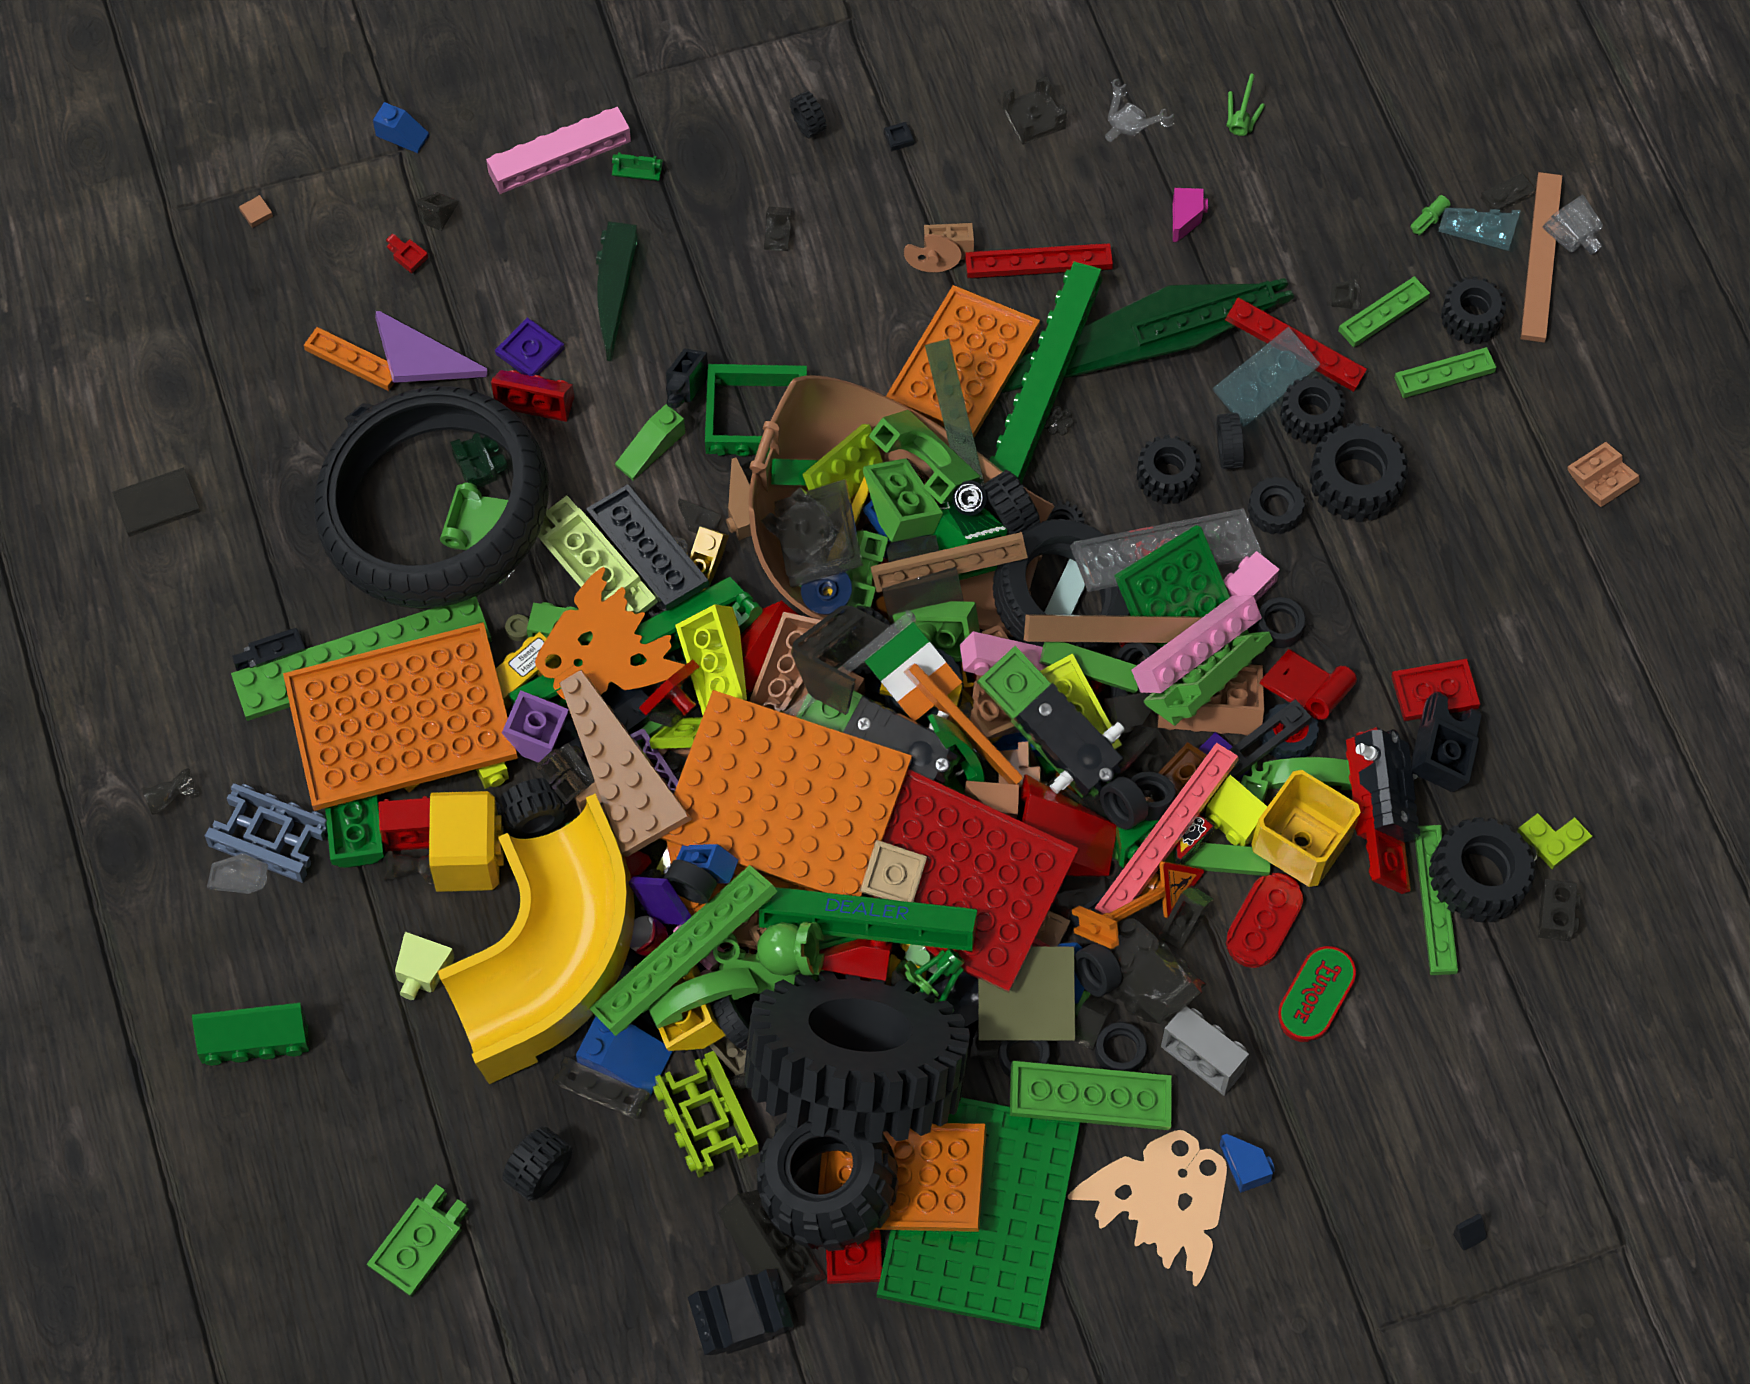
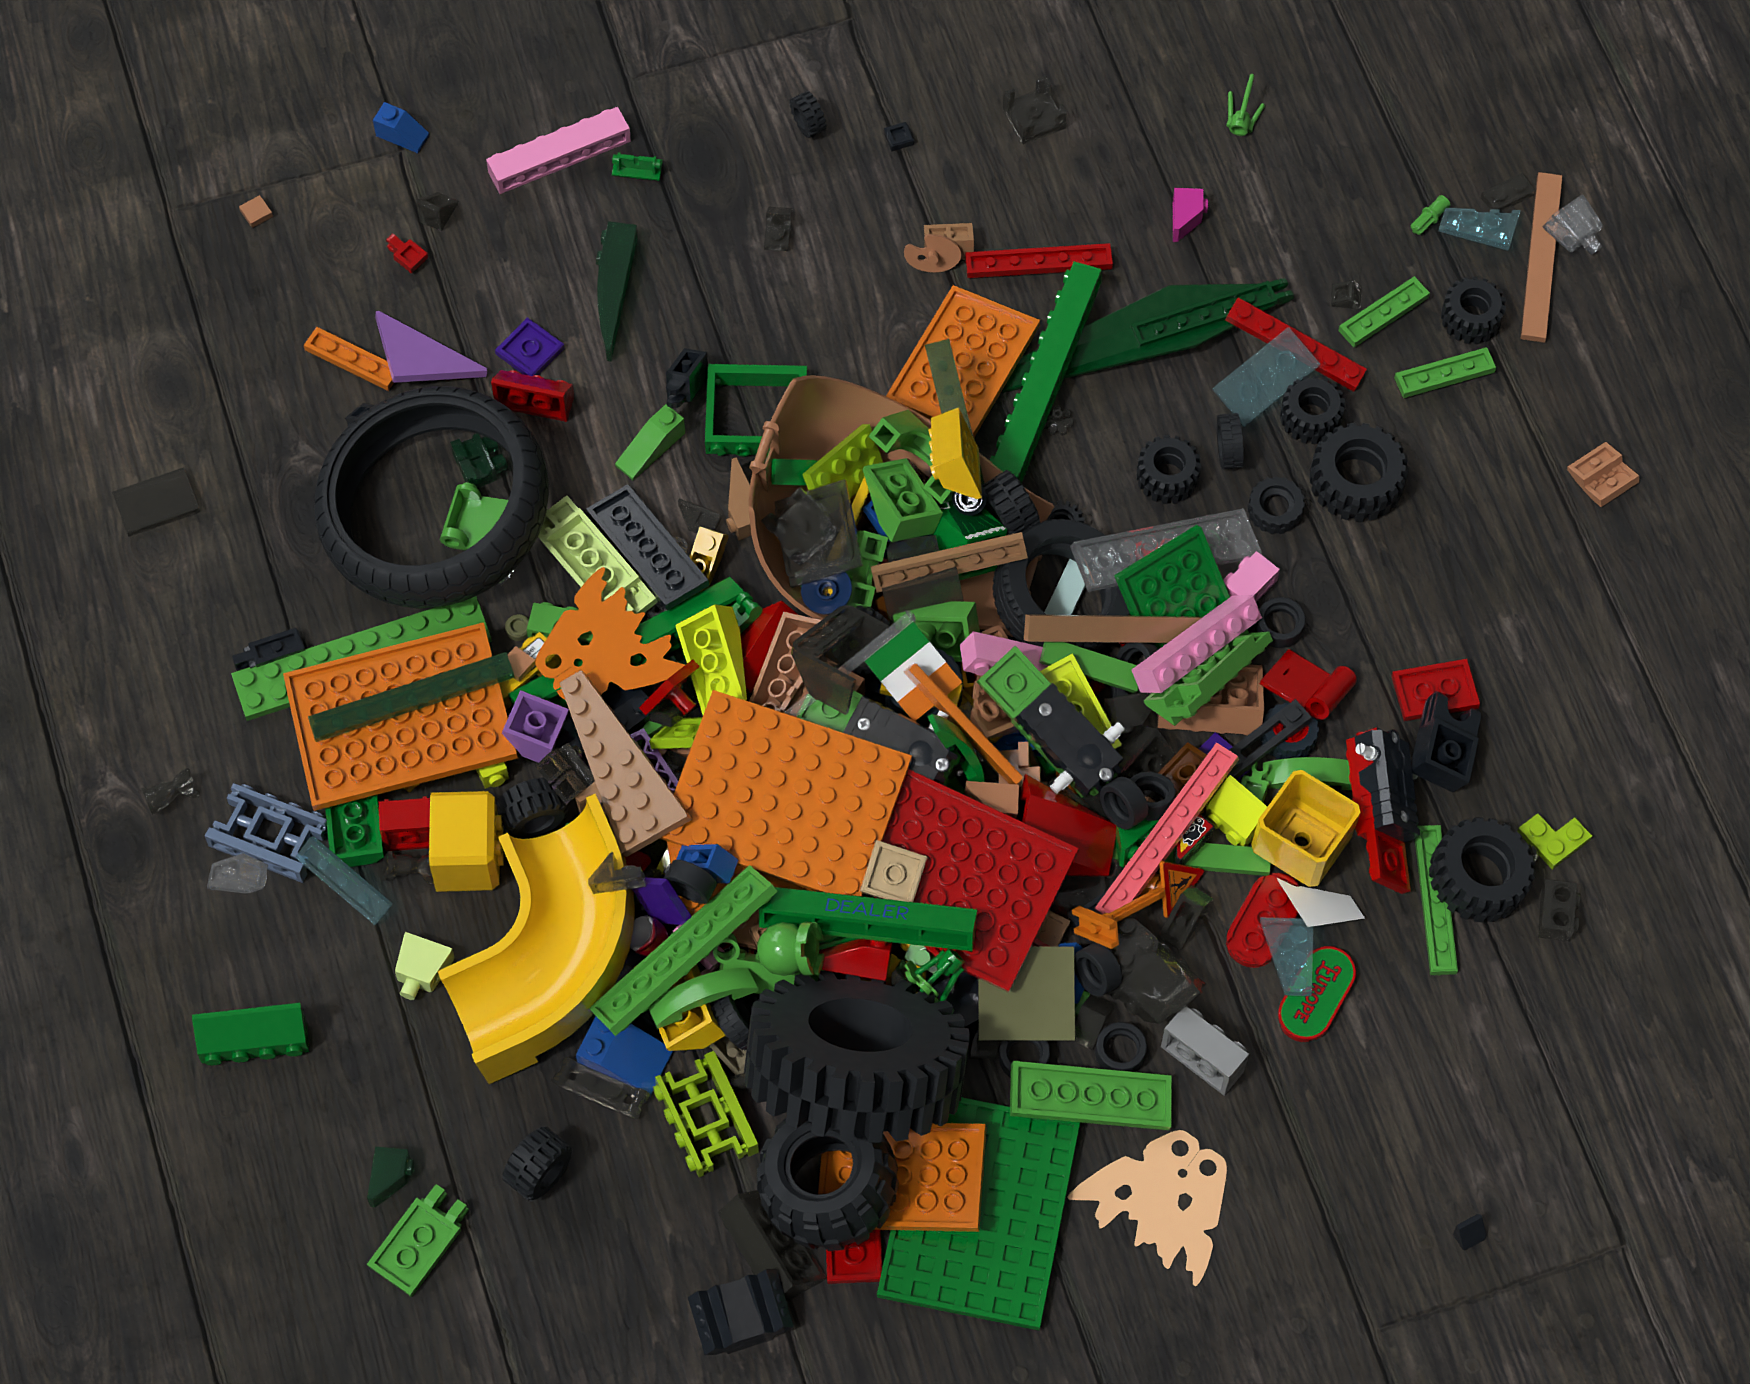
(343, 880): none -> clear light blue tile
(388, 1173): none -> clear green slope
(411, 697): none -> clear green tile
(520, 663): none -> nougat tile
(609, 878): none -> clear smoke slope
(955, 454): none -> yellow slope
(1130, 118): clear piece -> none
(1246, 1163): blue slope -> none
(1291, 952): none -> clear light blue wing
(1321, 906): none -> white sticker

